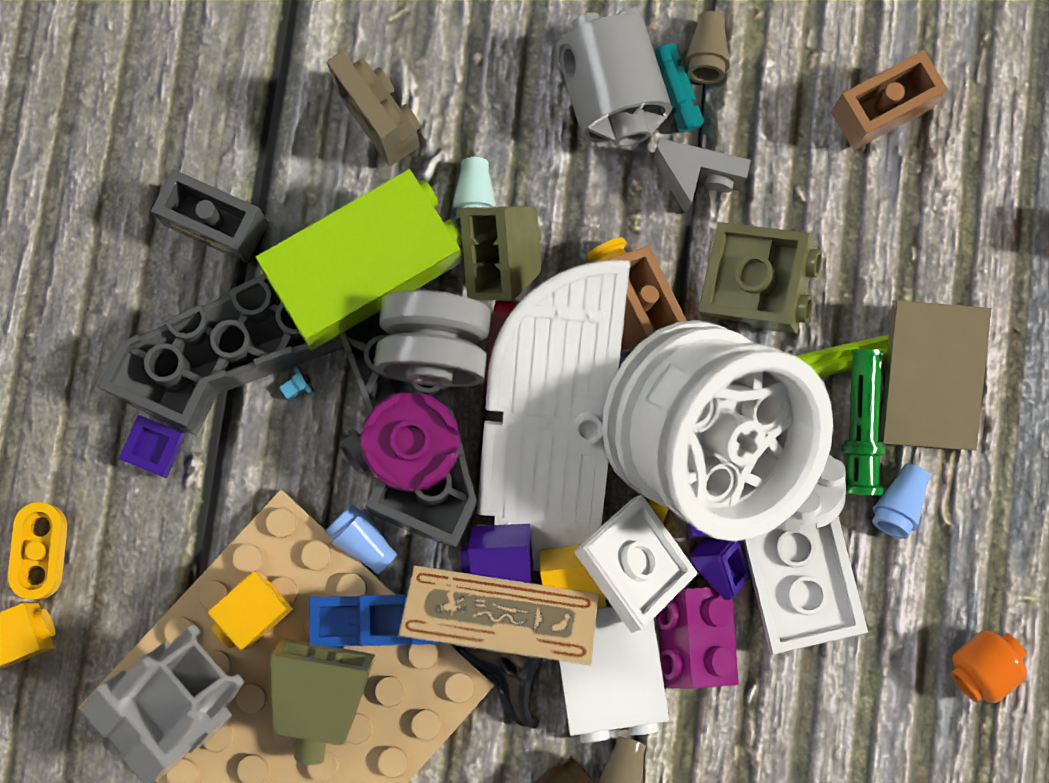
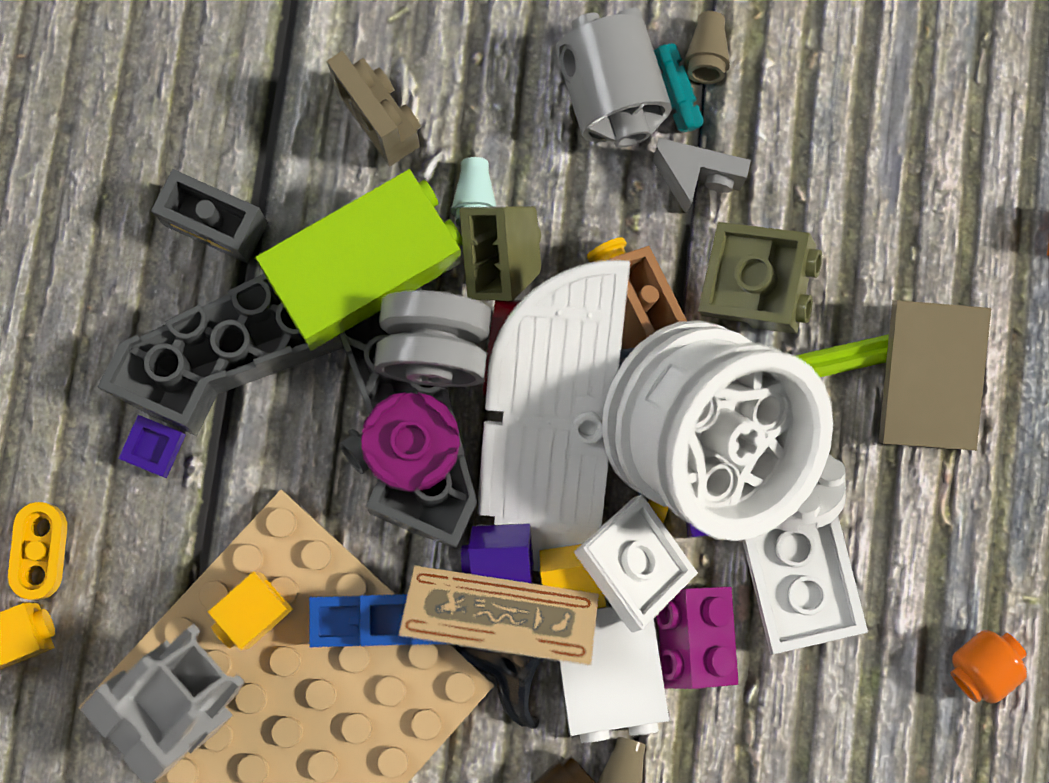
(297, 385): medium azure piece -> none
(316, 694): olive torso -> none
(360, 538): light blue cone -> none
(722, 565): dark purple slope -> none
(863, 447): green pin -> none
(888, 100): medium nougat brick -> none
(902, 503): light blue cone -> none

